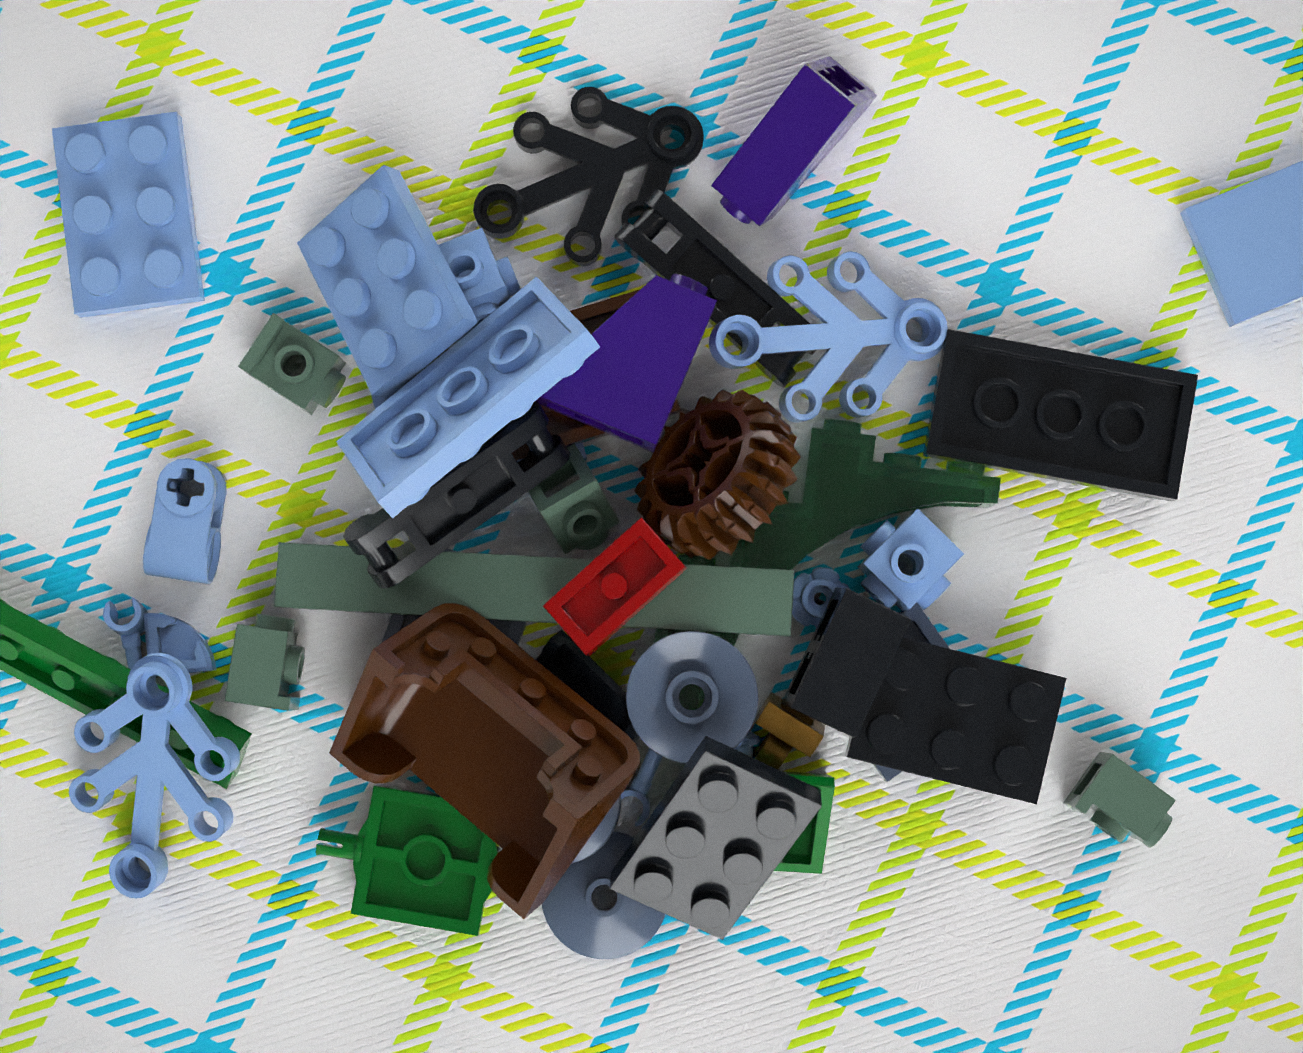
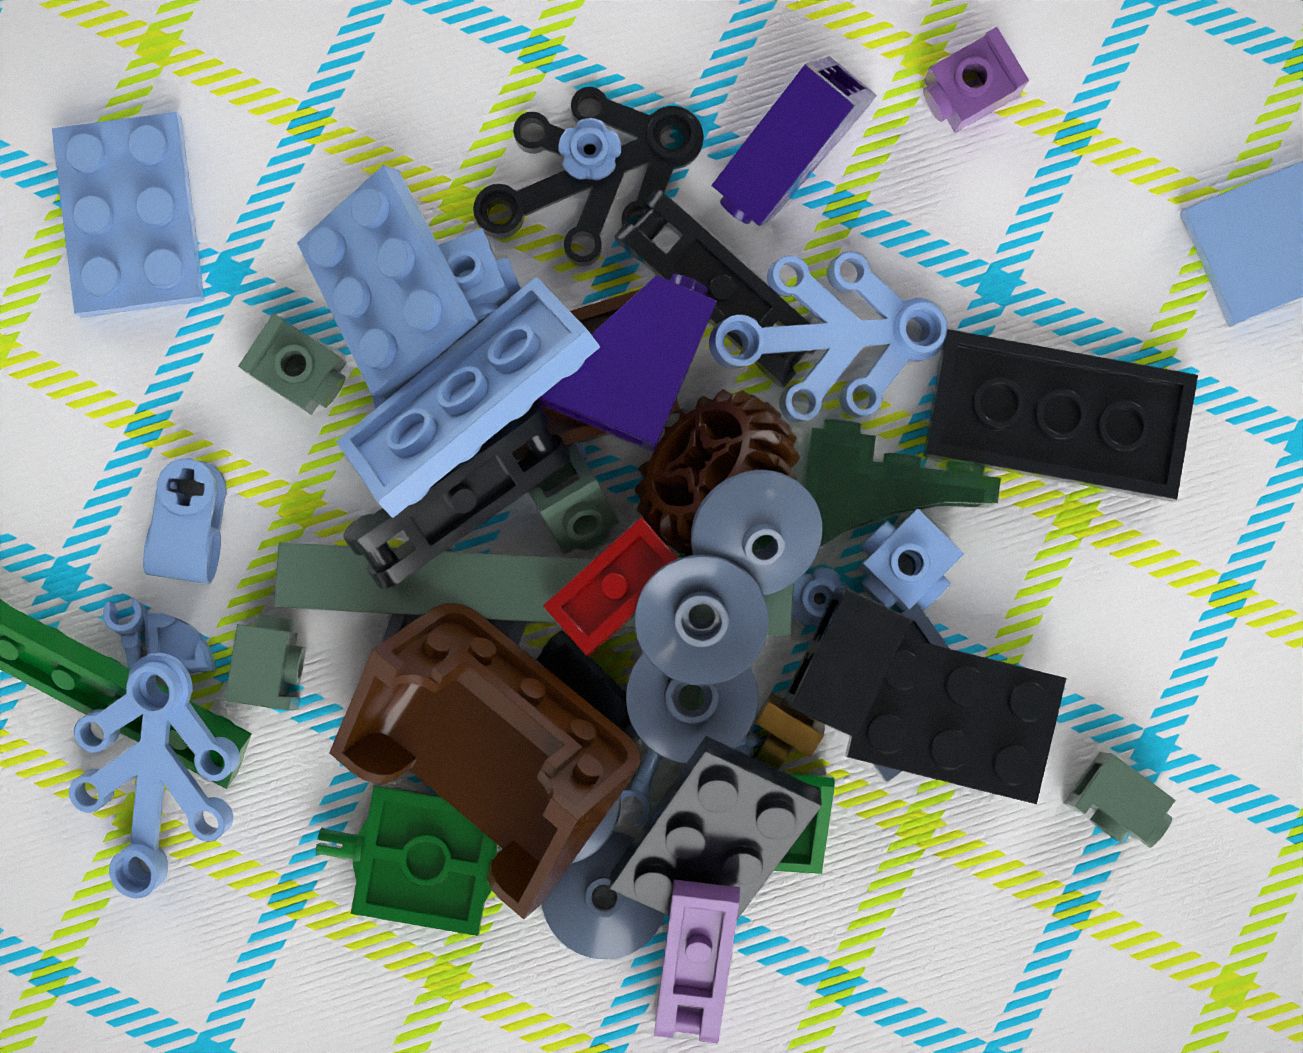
(589, 166): none -> light blue plate
(695, 650): none -> sand blue dish
(697, 959): none -> plate
(756, 506): none -> sand blue dish
(996, 68): none -> medium lavender brick

